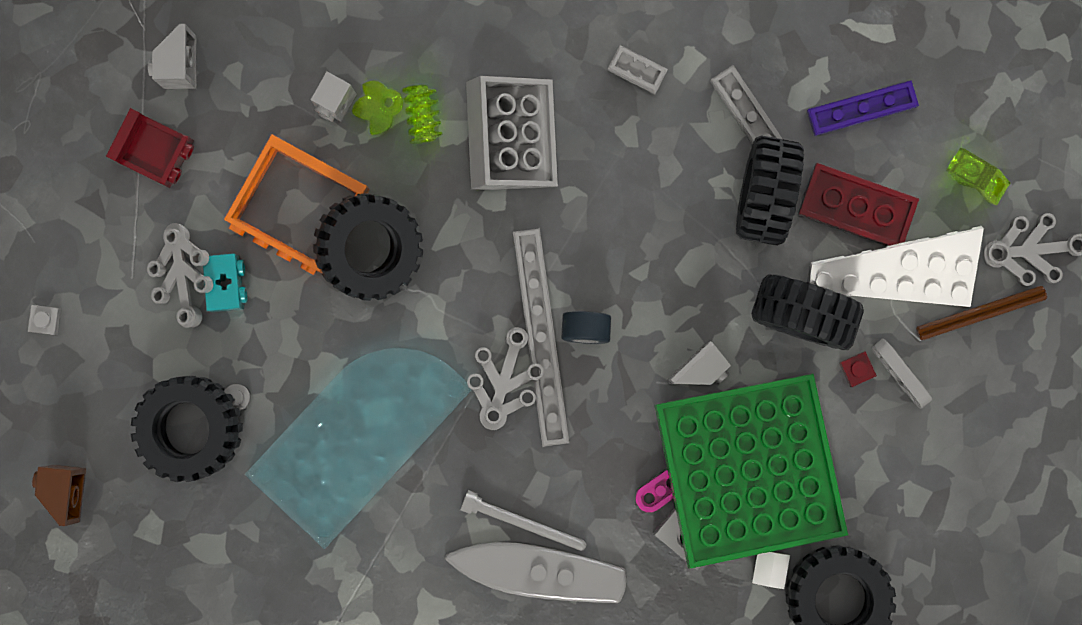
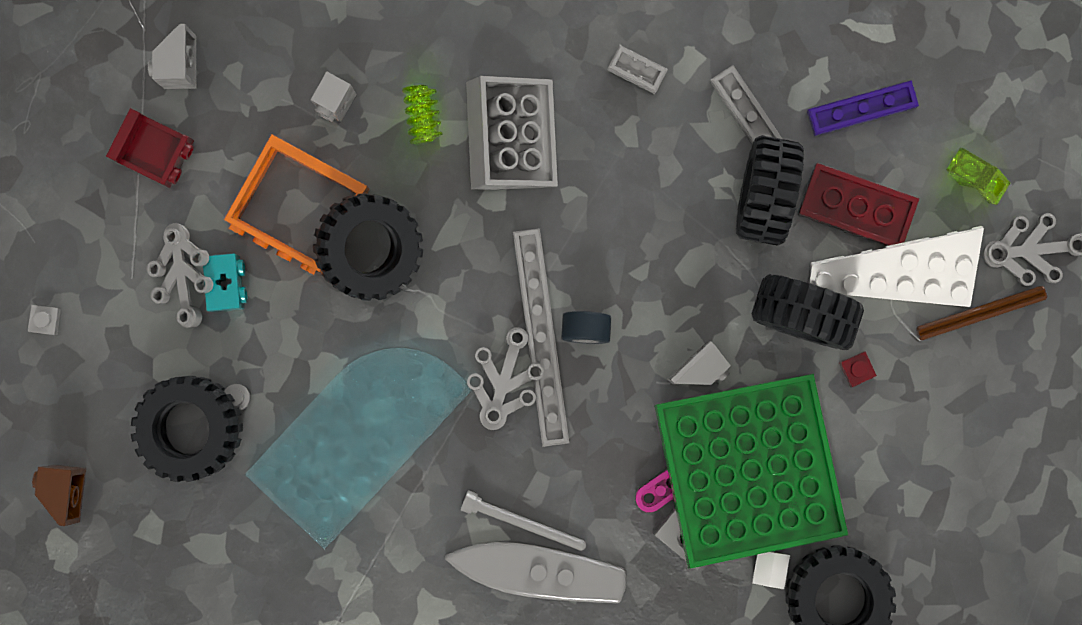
(374, 108): clear neon green plate -> none
(901, 373): light grey beam -> none

